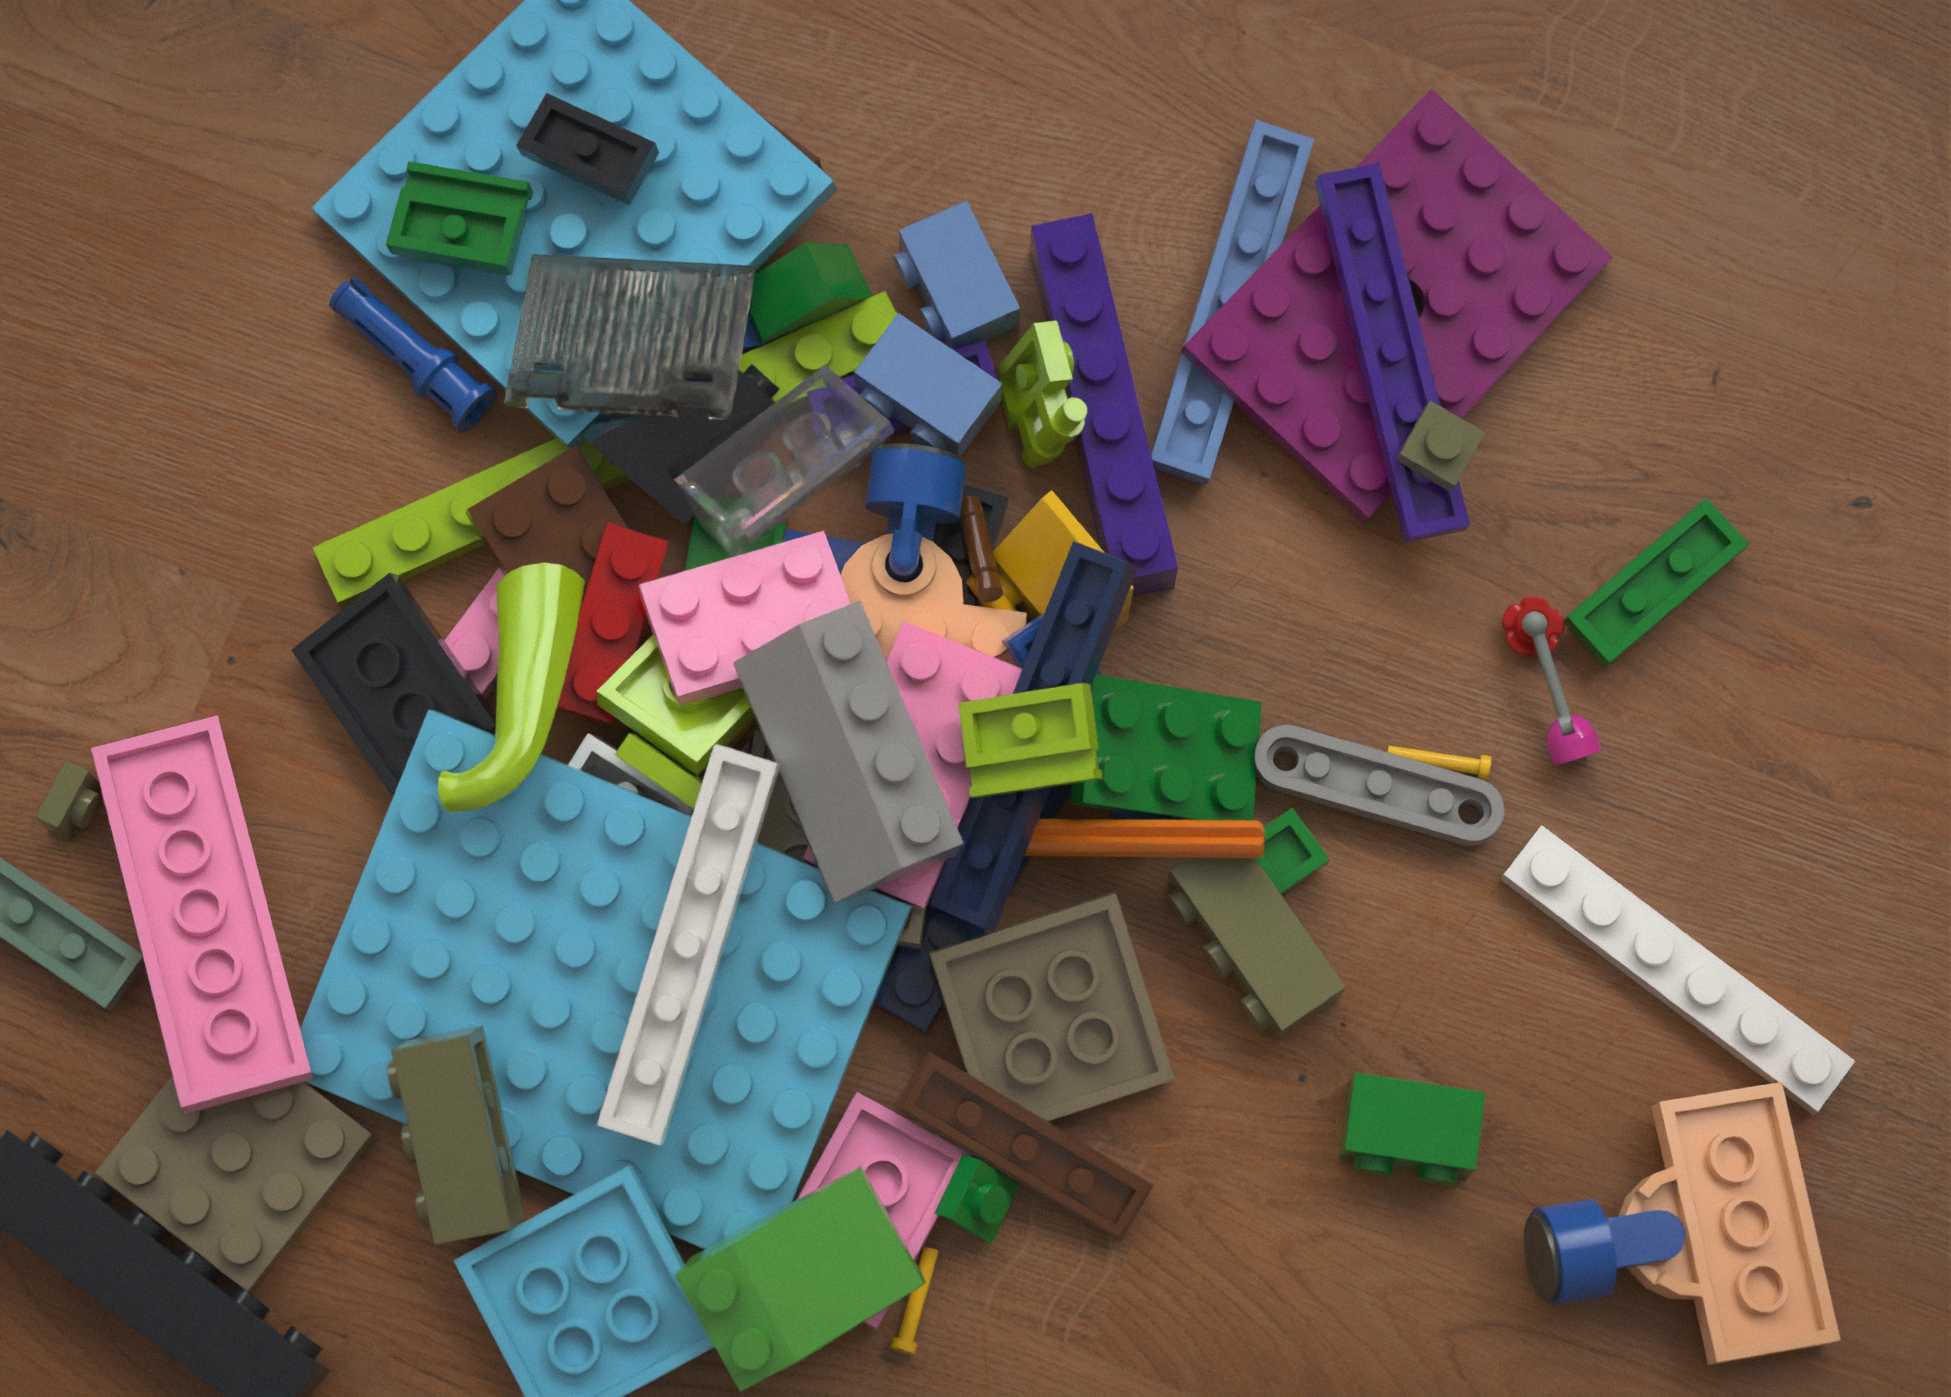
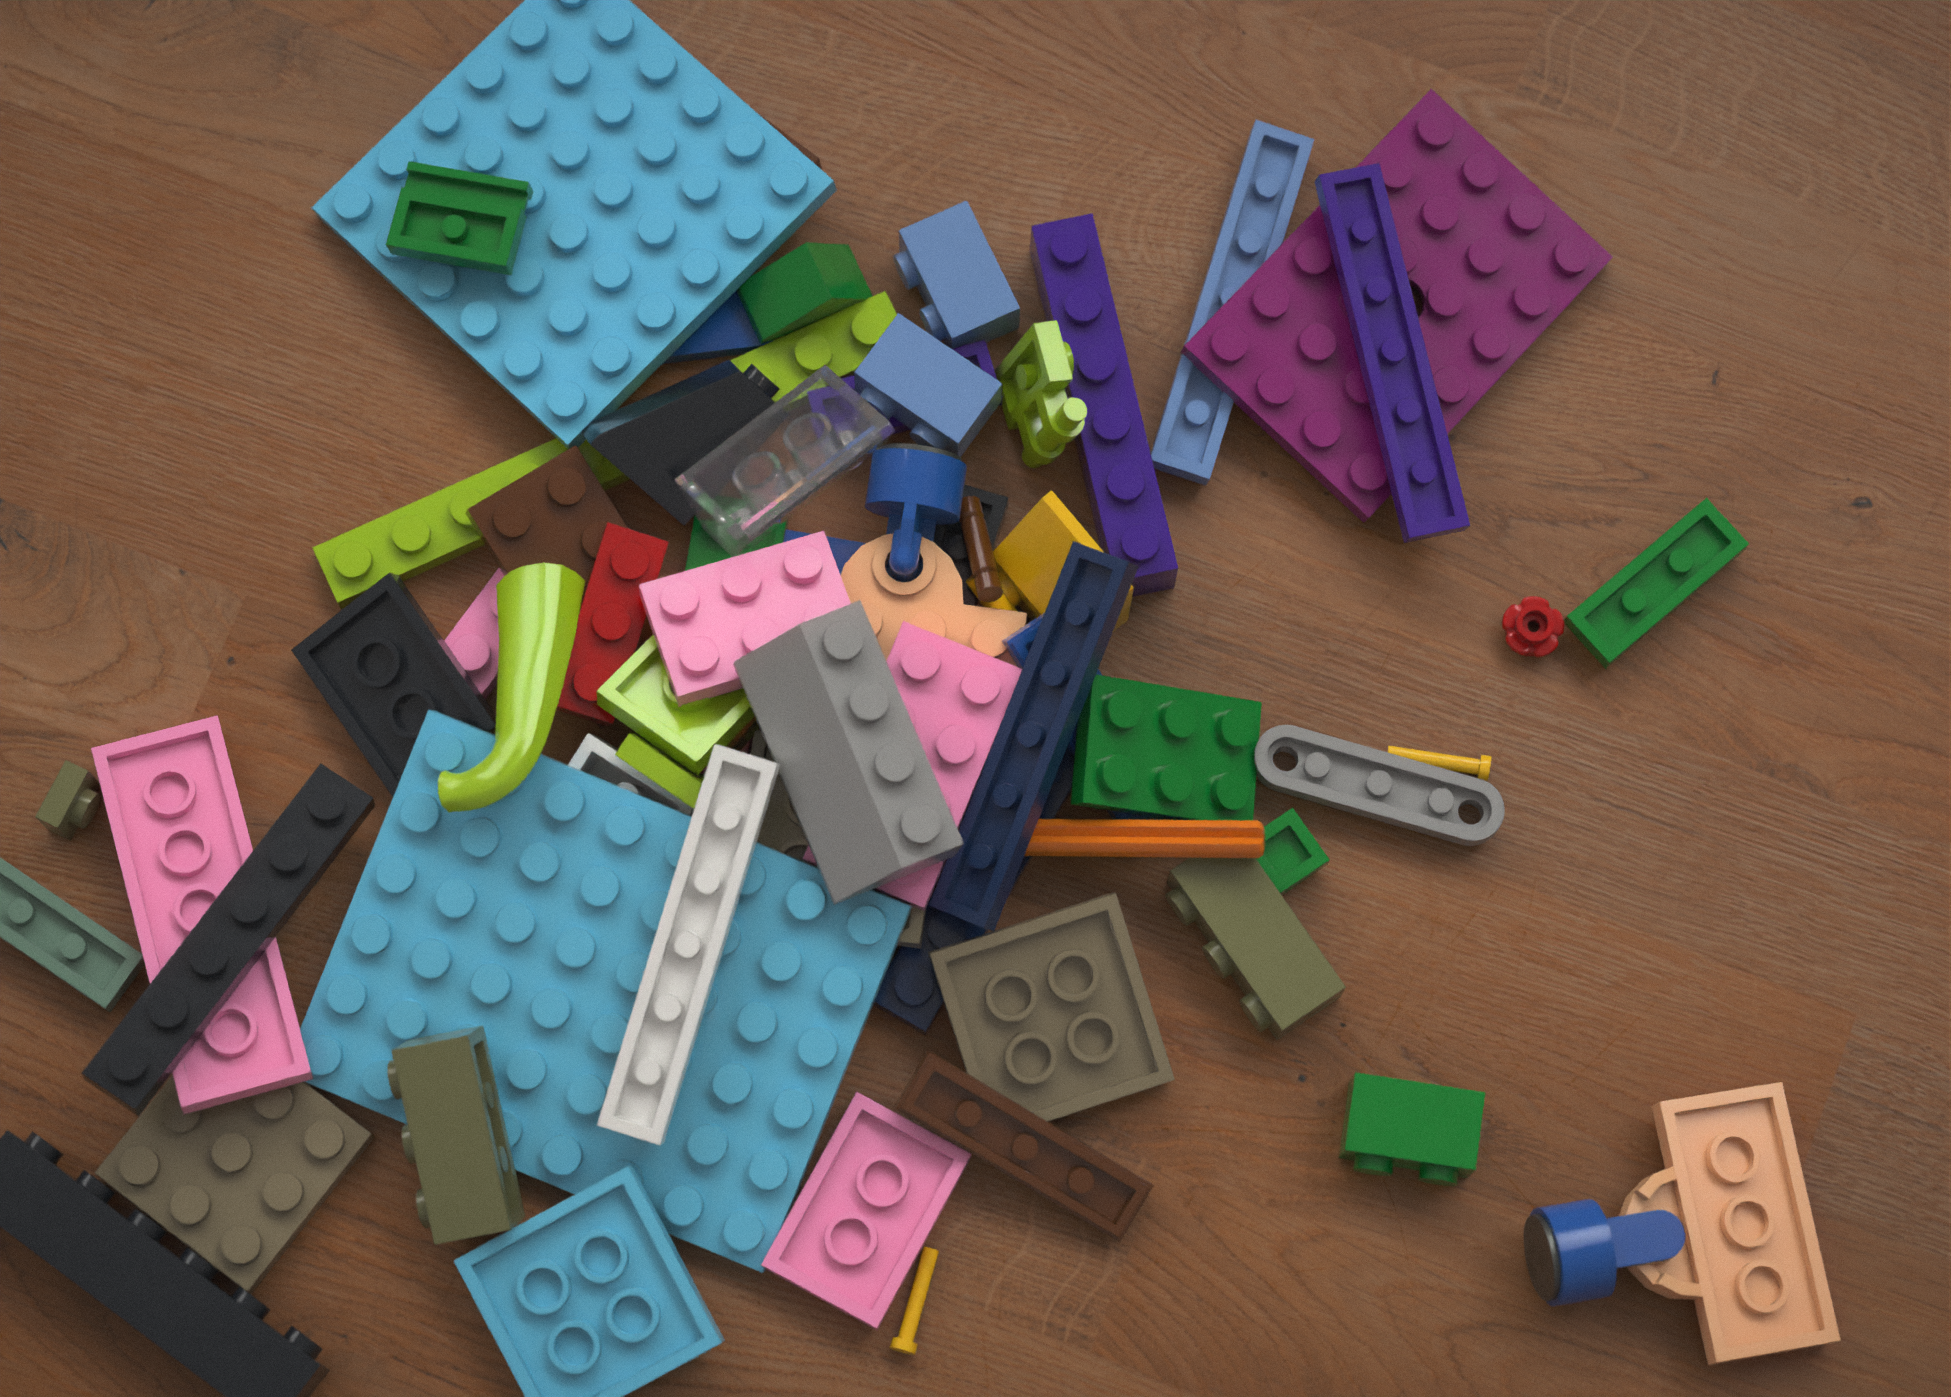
(228, 940): none -> black plate
(431, 370): blue pin -> none
(587, 148): black plate -> none
(631, 335): clear smoke window -> none
(799, 1278): bright green slope -> none
(977, 1199): green plate -> none
(1030, 740): lime plate -> none
(1440, 446): olive plate -> none
(1570, 734): hinge -> none
(1677, 970): white plate -> none

